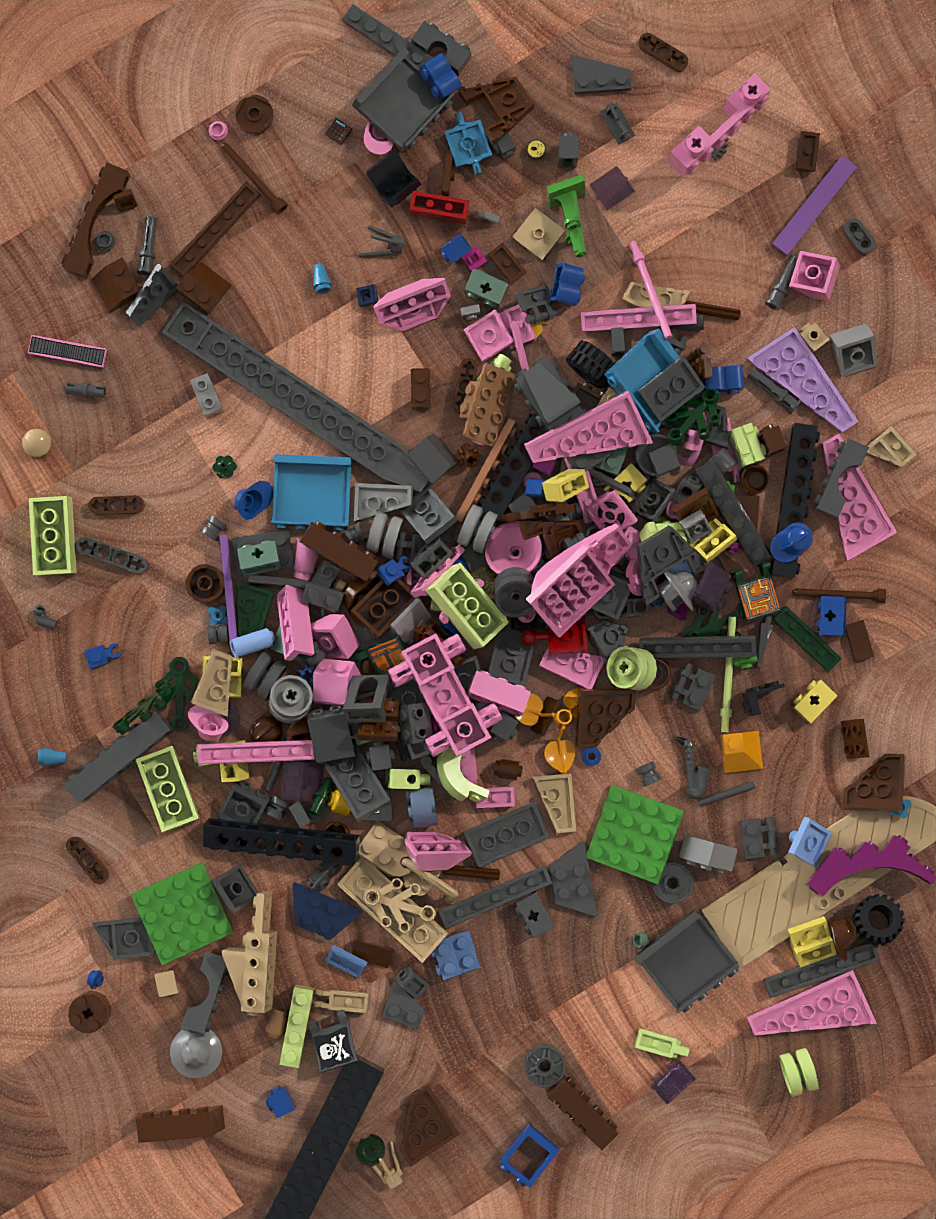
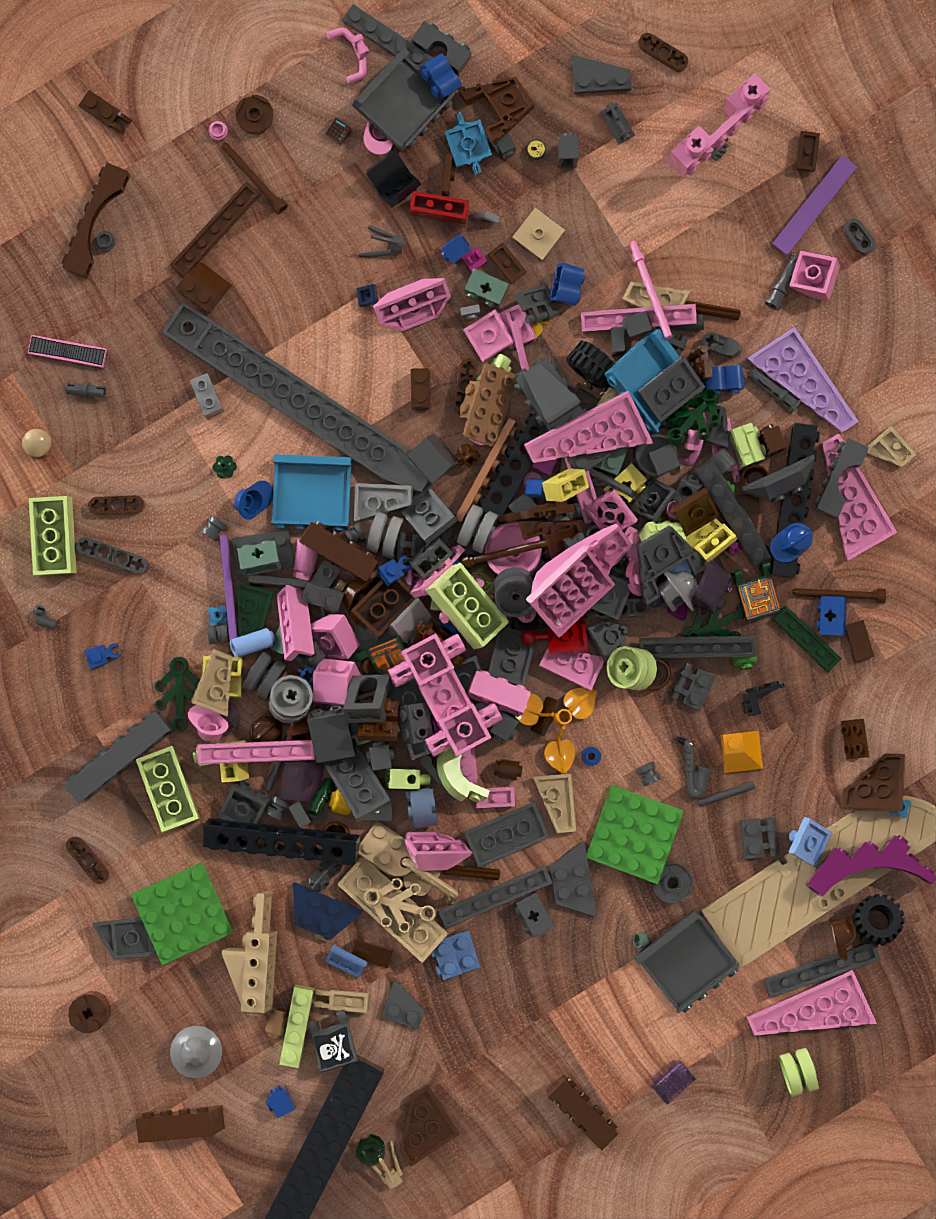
(51, 757): dark azure cone -> none
(95, 979): blue plate -> none
(103, 111): none -> reddish brown hinge
(116, 284): reddish brown slope -> none
(125, 200): reddish brown tile -> none
(144, 706): dark green plant -> none
(147, 254): dark grey pin -> none
(152, 295): dark grey wing -> none
(166, 983): tan panel -> none
(196, 579): reddish brown brick -> none
(198, 1018): dark grey arch -> none
(235, 888): dark grey slope -> none
(321, 281): dark azure cone -> none
(360, 49): none -> bright pink piece
(405, 755): dark grey axle -> none
(412, 982): dark grey bracket -> none
(470, 561): none -> reddish brown piece
(542, 1140): blue window -> none
(546, 1077): dark grey wheel -> none
(566, 196): bright green piece -> none
(600, 713): reddish brown plate -> none
(612, 188): piece -> none
(637, 323): none -> dark grey brick
(660, 1044): yellowish green hinge -> none
(695, 526): light grey piece -> none
(708, 854): light grey brick -> none
(726, 712): yellowish green bar -> none
(730, 347): none -> dark grey piece
(764, 634): dark grey piece -> none
(781, 482): none -> dark grey wedge
(808, 711): light yellow brick -> none
(811, 942): light yellow brick -> none
(813, 343): tan brick -> none
(854, 350): light grey slope -> none

